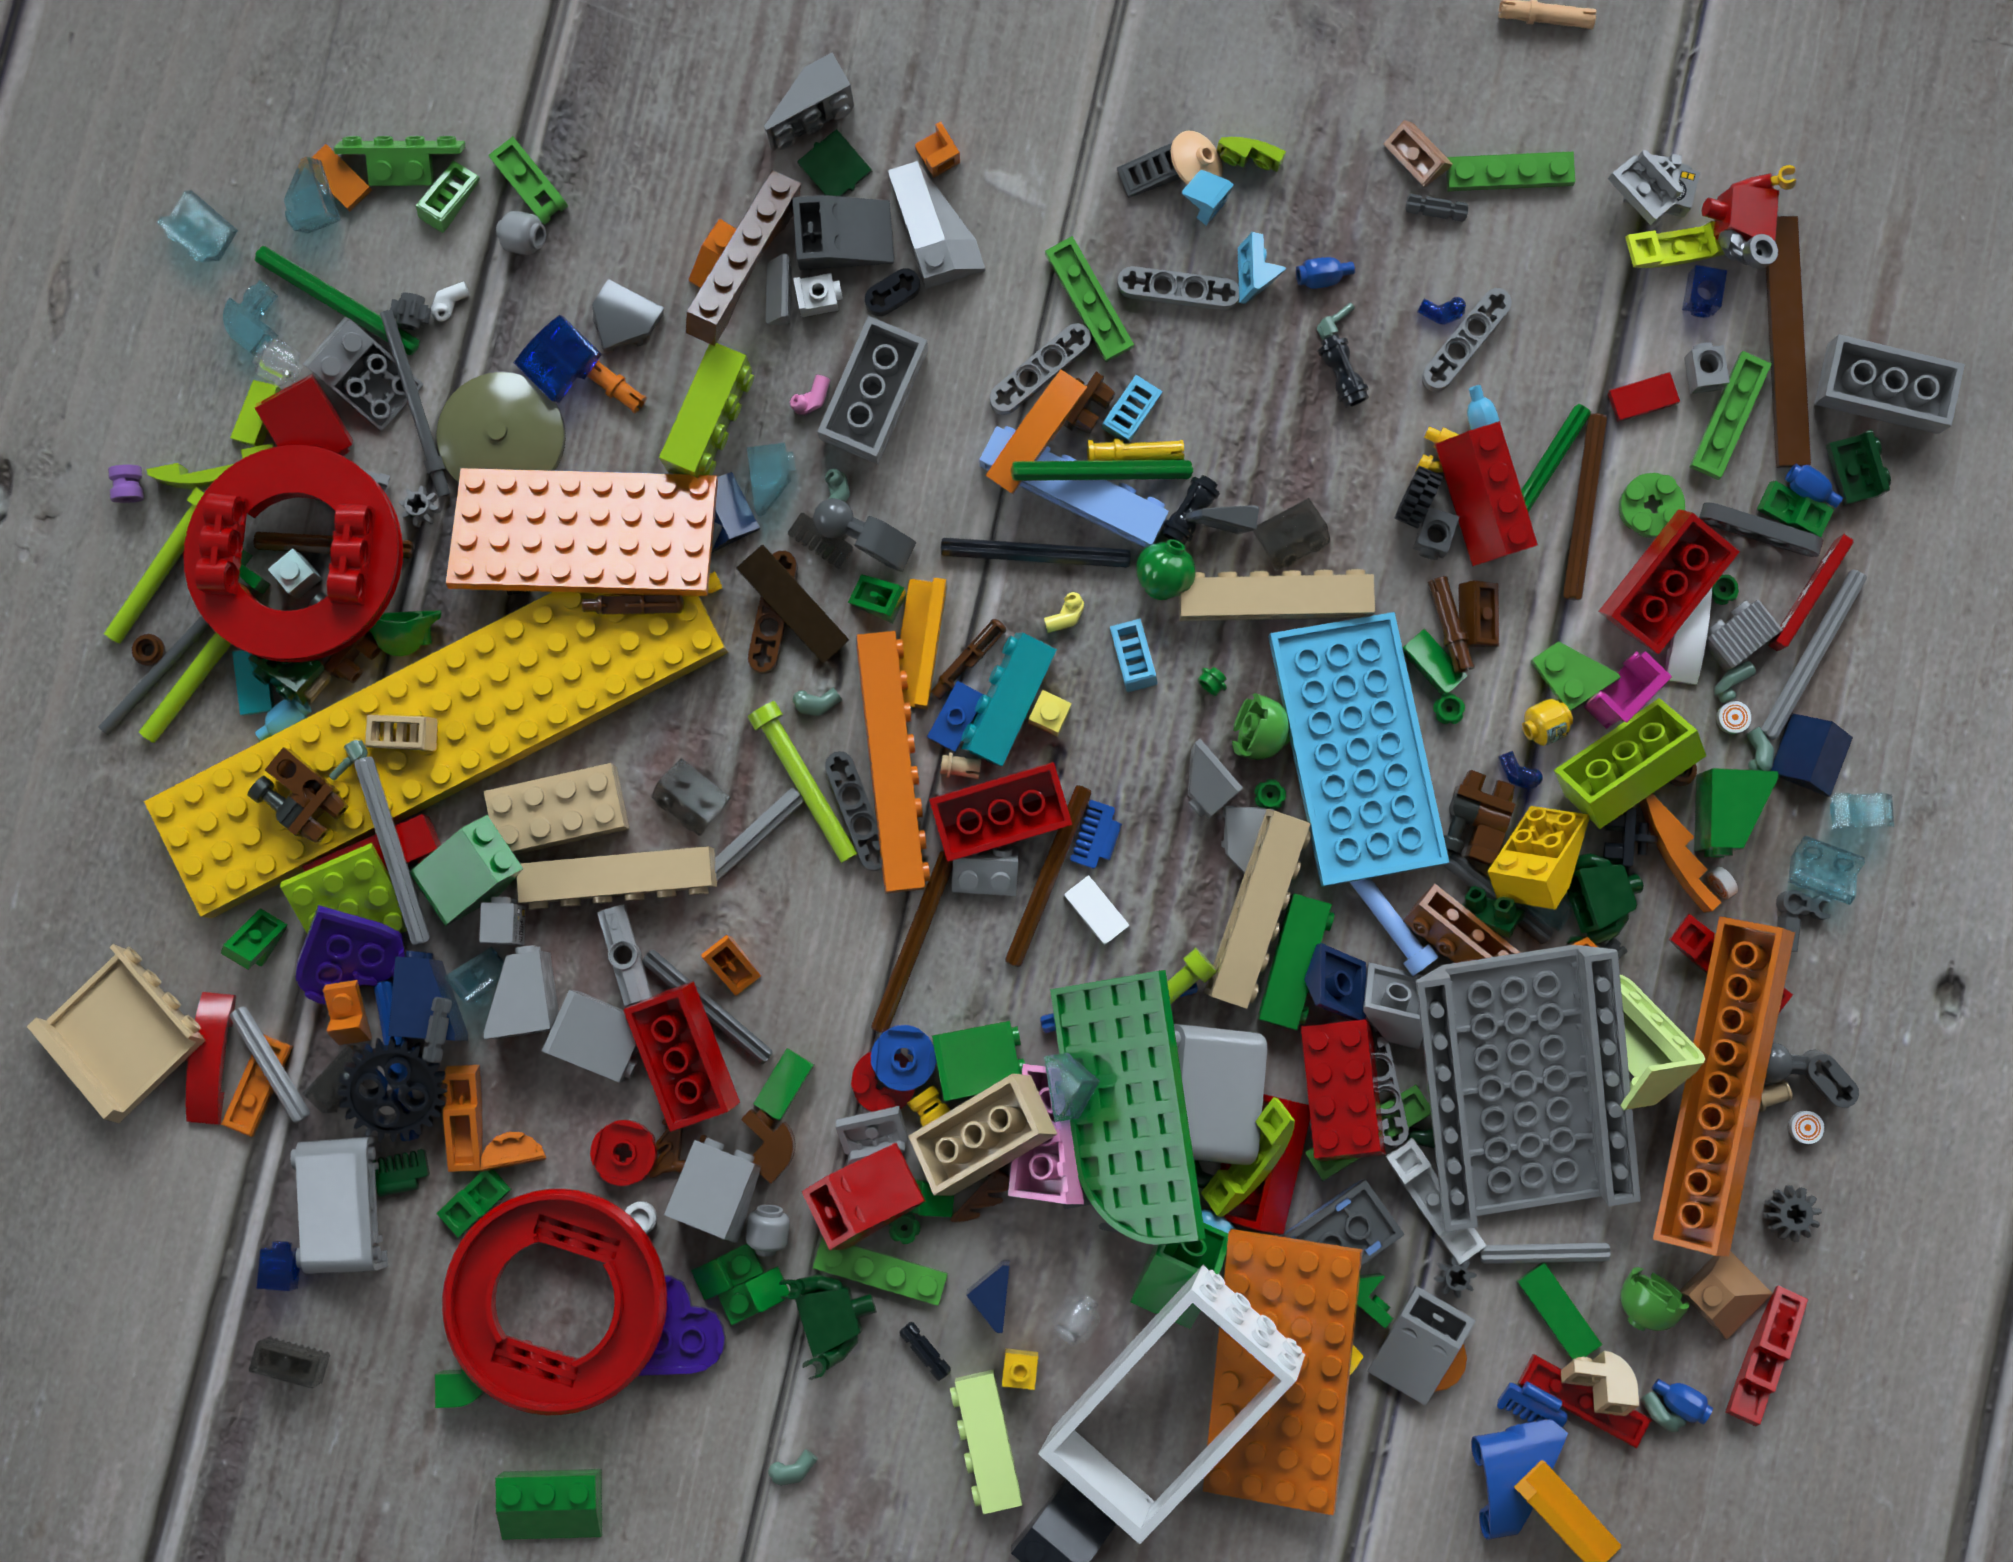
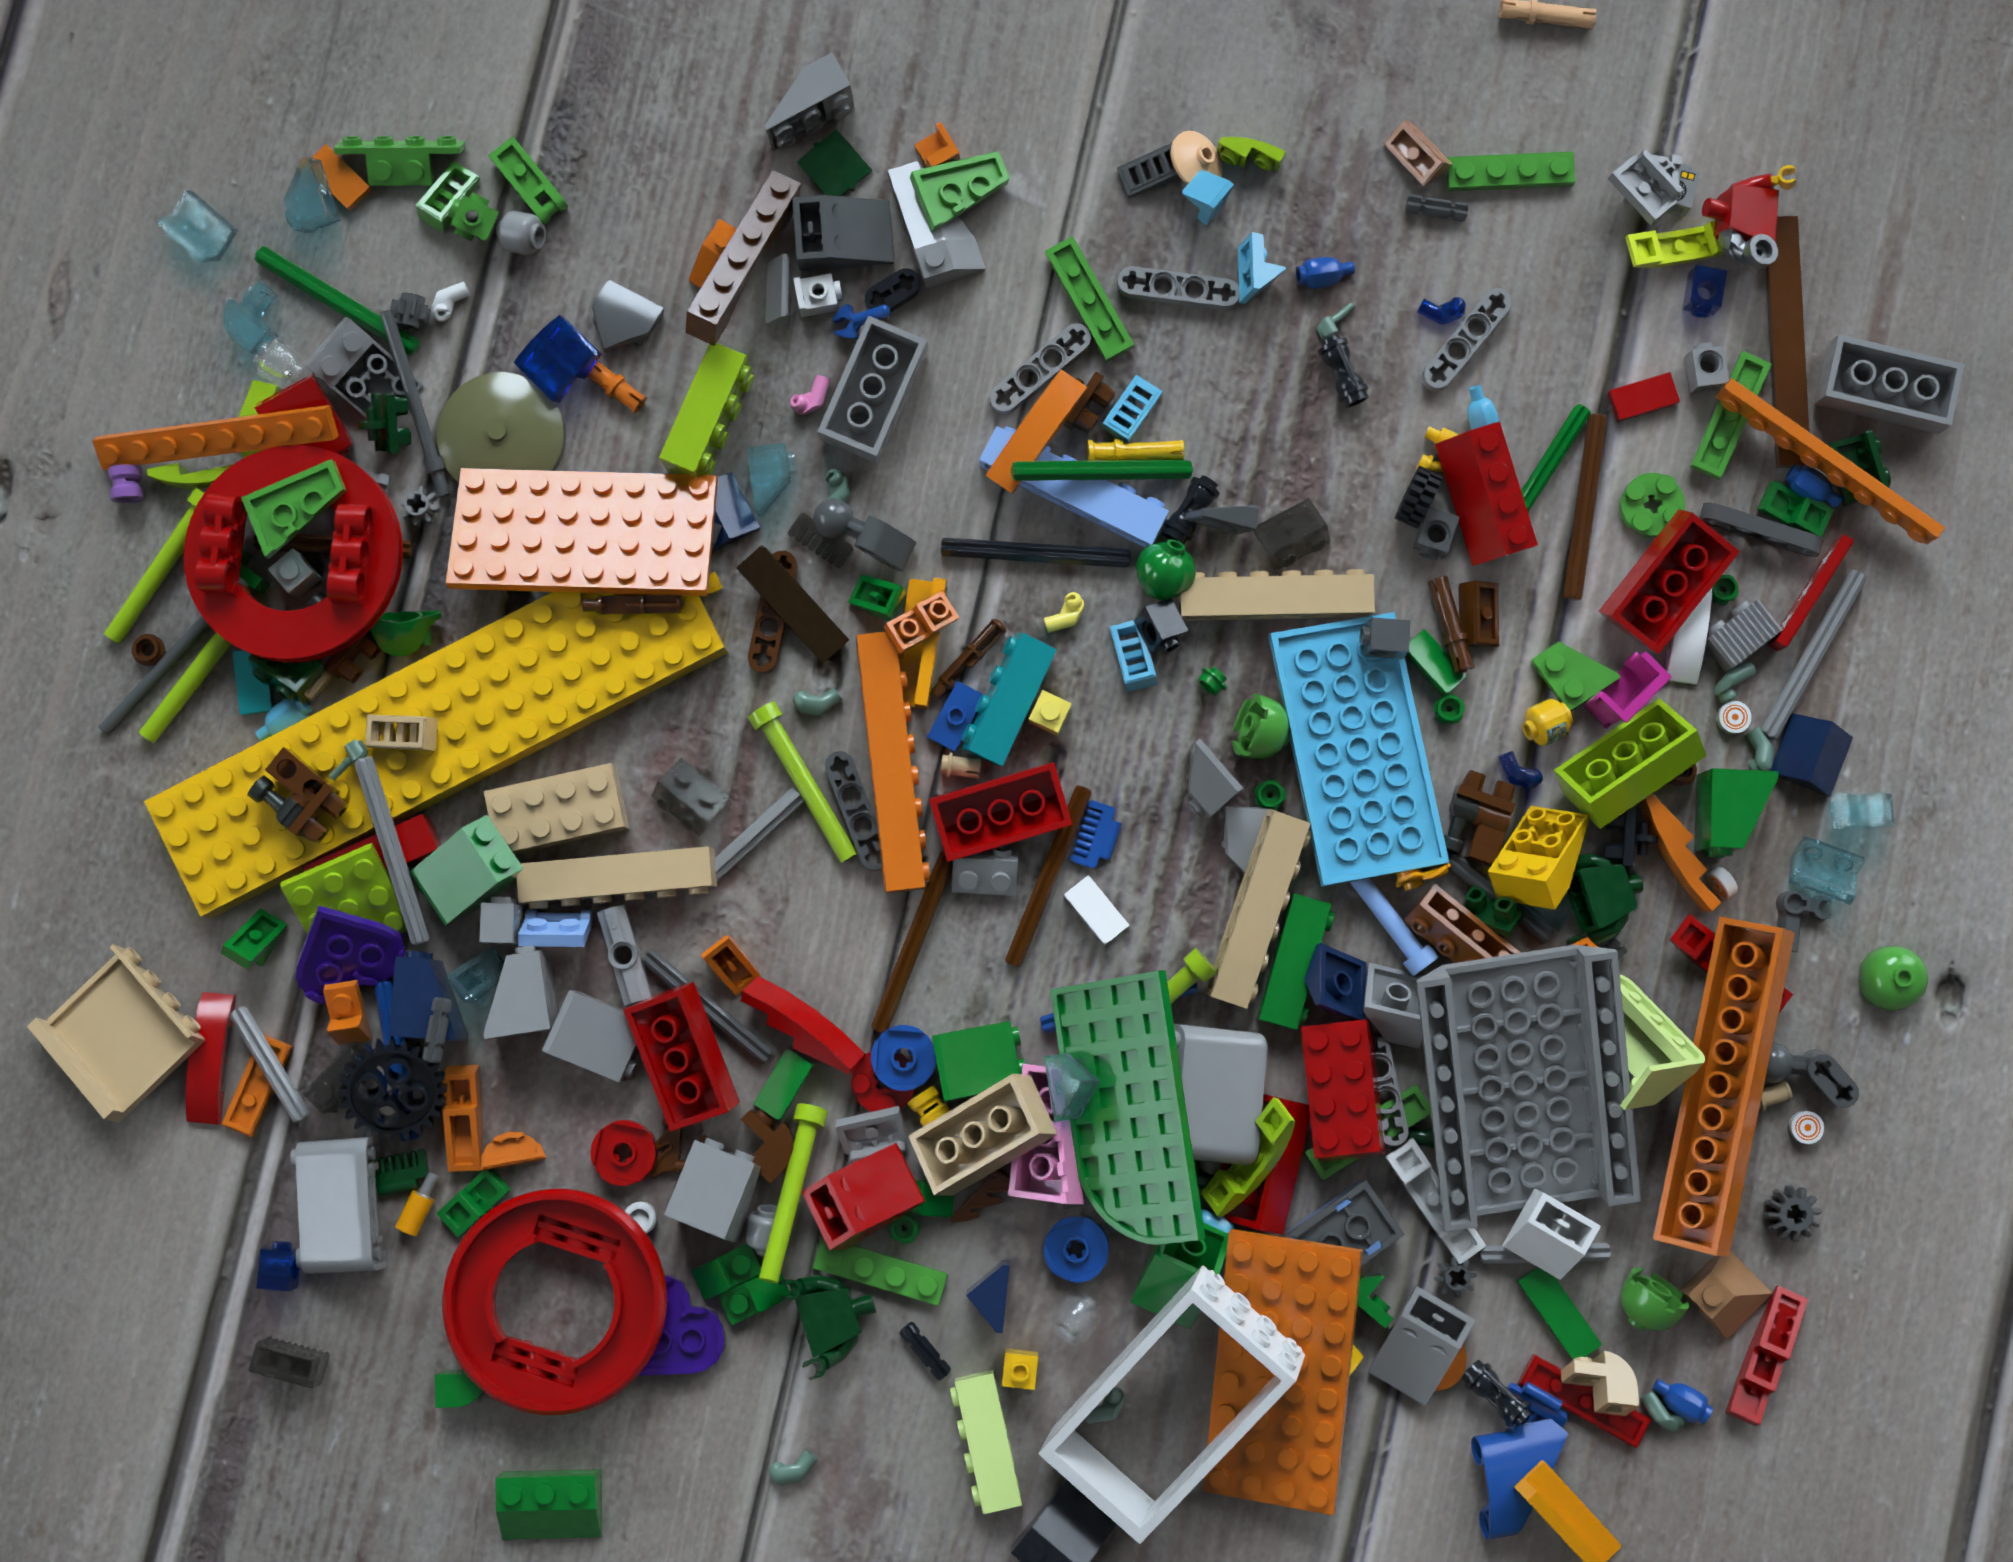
(216, 437): none -> orange plate
(292, 504): none -> bright green wing
(383, 422): none -> dark green hips
(417, 1207): none -> light orange piece
(485, 221): none -> bright green brick
(555, 928): none -> light blue plate
(809, 1120): none -> lime piece
(811, 1030): none -> red slope
(859, 319): none -> blue bar
(921, 622): none -> orange slope
(957, 186): none -> bright green wing
(1067, 1265): none -> blue plate
(1109, 1409): none -> sand green arm
(1161, 626): none -> black brick
(1385, 638): none -> dark grey brick
(1413, 878): none -> light orange plate
(1486, 1384): none -> black piece
(1551, 1234): none -> white slope
(1837, 468): none -> orange plate
(1893, 978): none -> bright green cylinder

